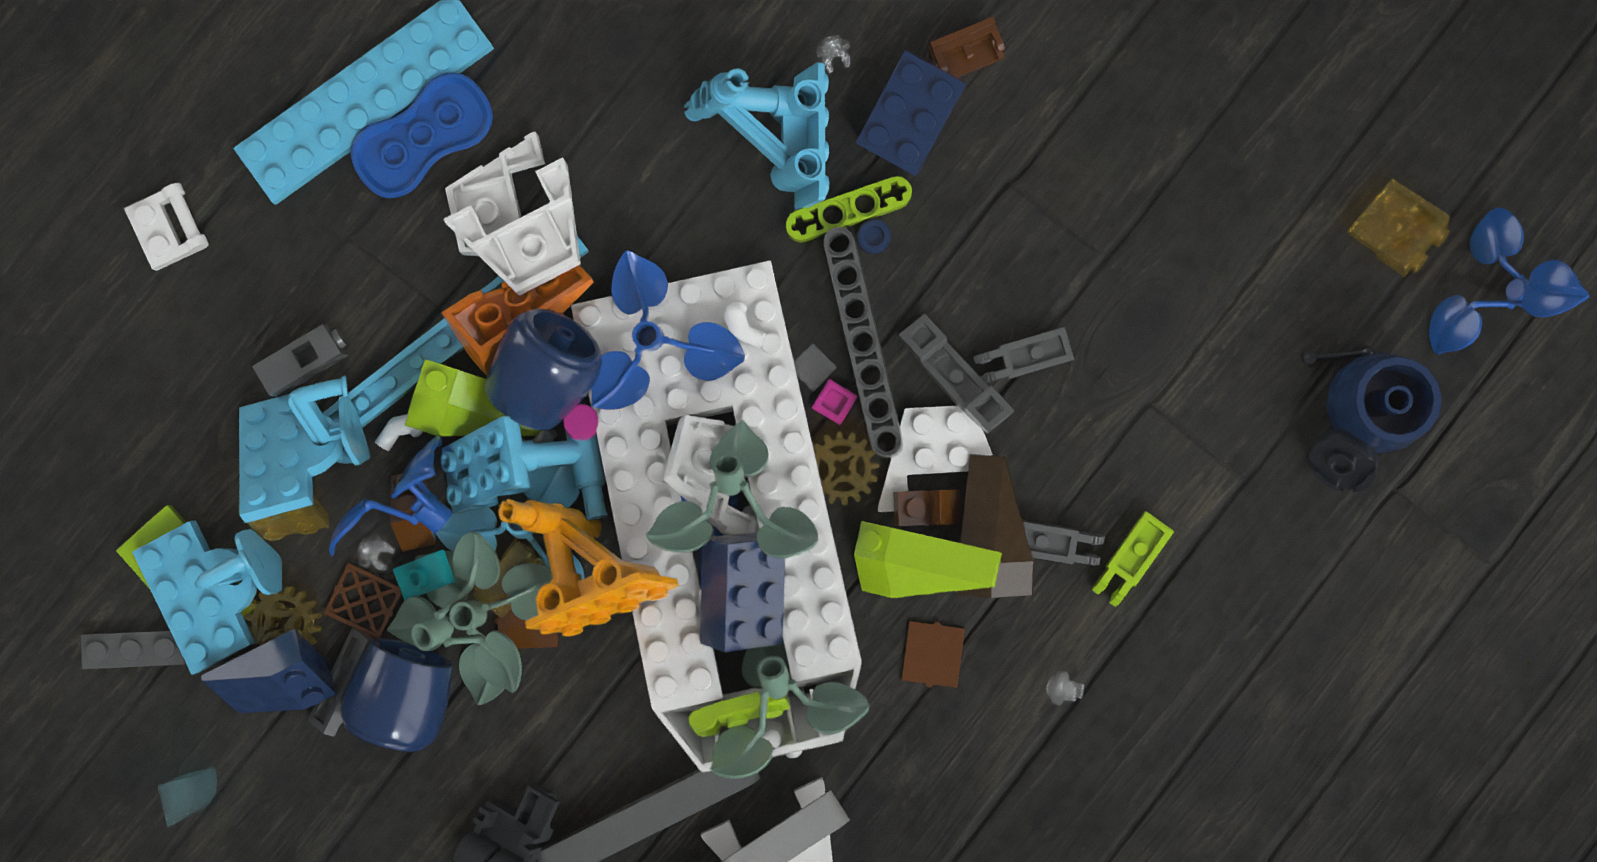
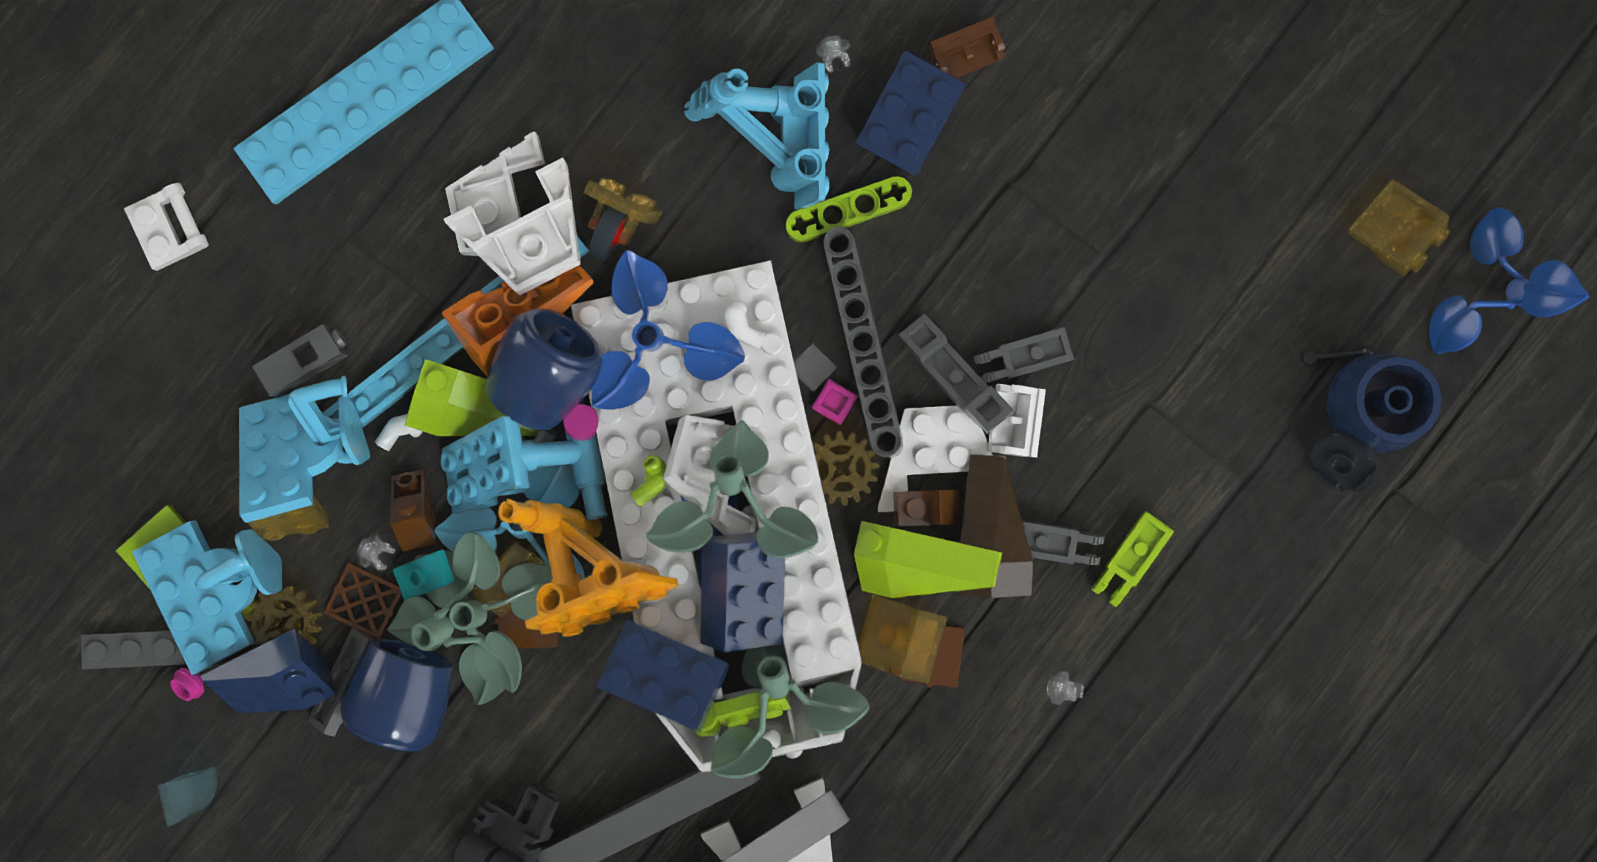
(187, 685): none -> dark pink plate
(400, 150): blue plate -> none
(425, 507): blue plant -> none
(616, 215): none -> clear yellow plate
(653, 480): none -> lime arm
(663, 675): none -> dark blue brick
(874, 236): dark blue tile -> none
(901, 639): none -> clear yellow slope
(1021, 430): none -> white hinge

